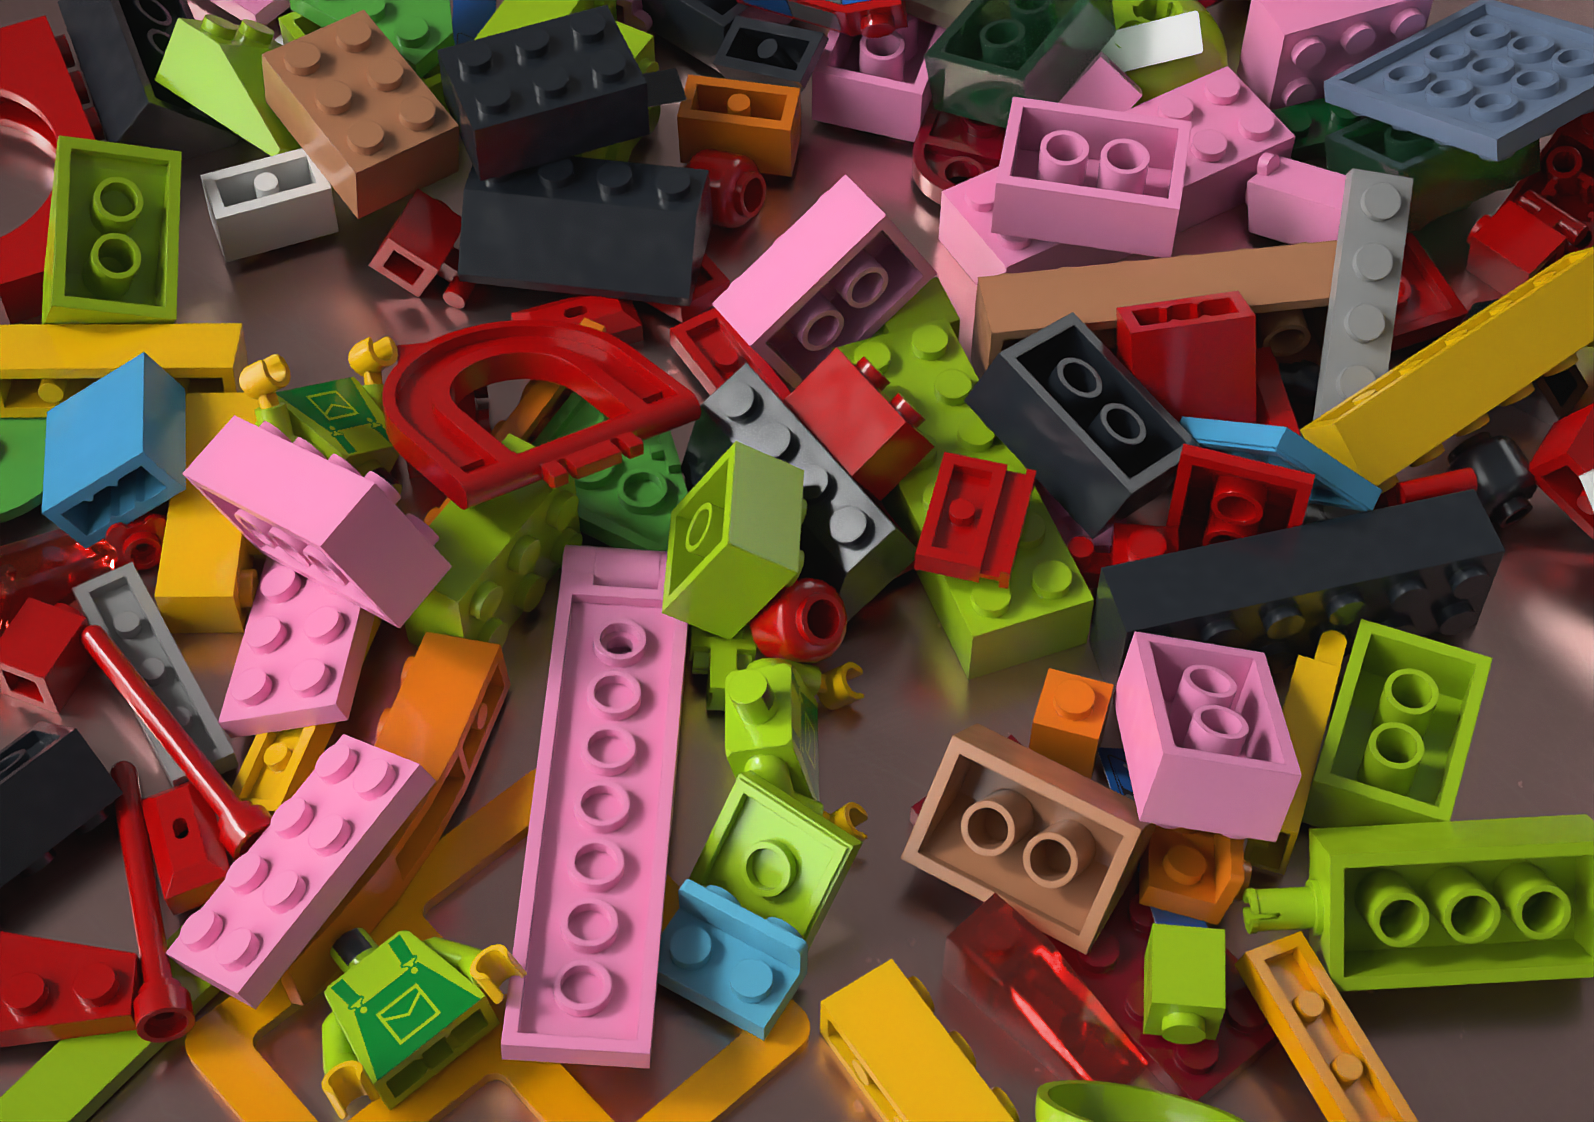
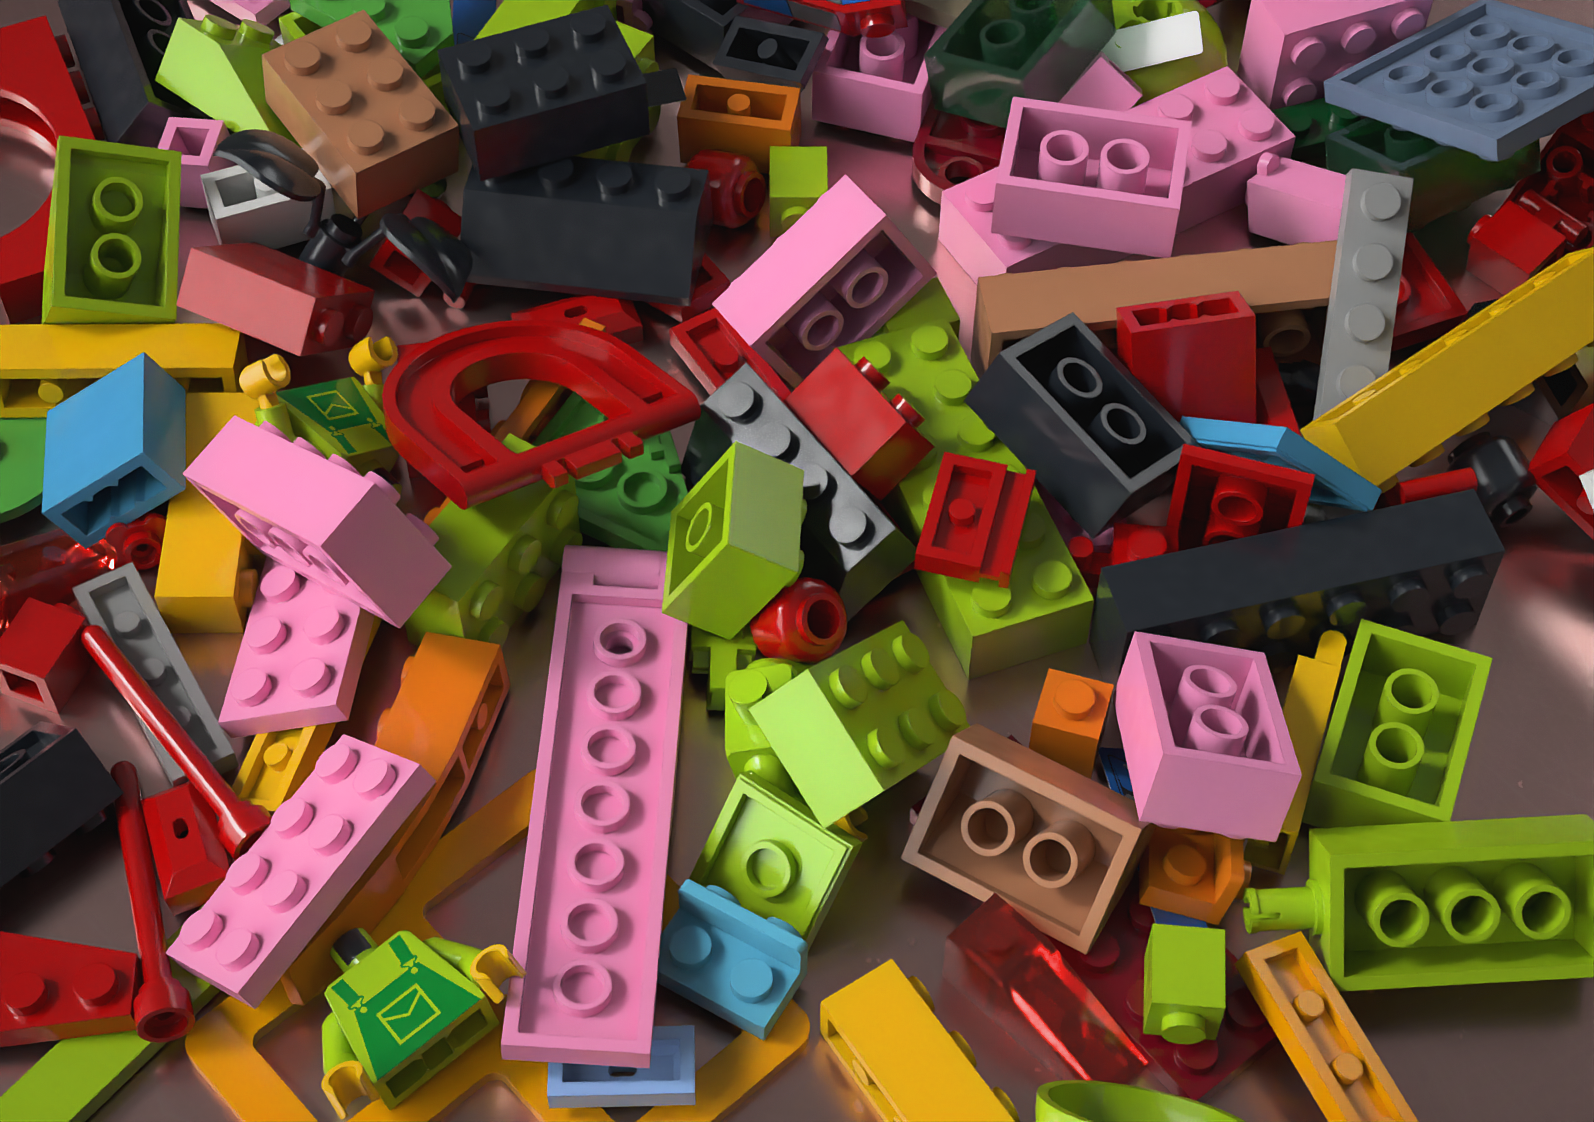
(197, 142): none -> bright pink brick
(276, 298): none -> brick
(337, 241): none -> black plant
(665, 1083): none -> light blue piece
(796, 183): none -> lime brick
(860, 721): none -> lime brick

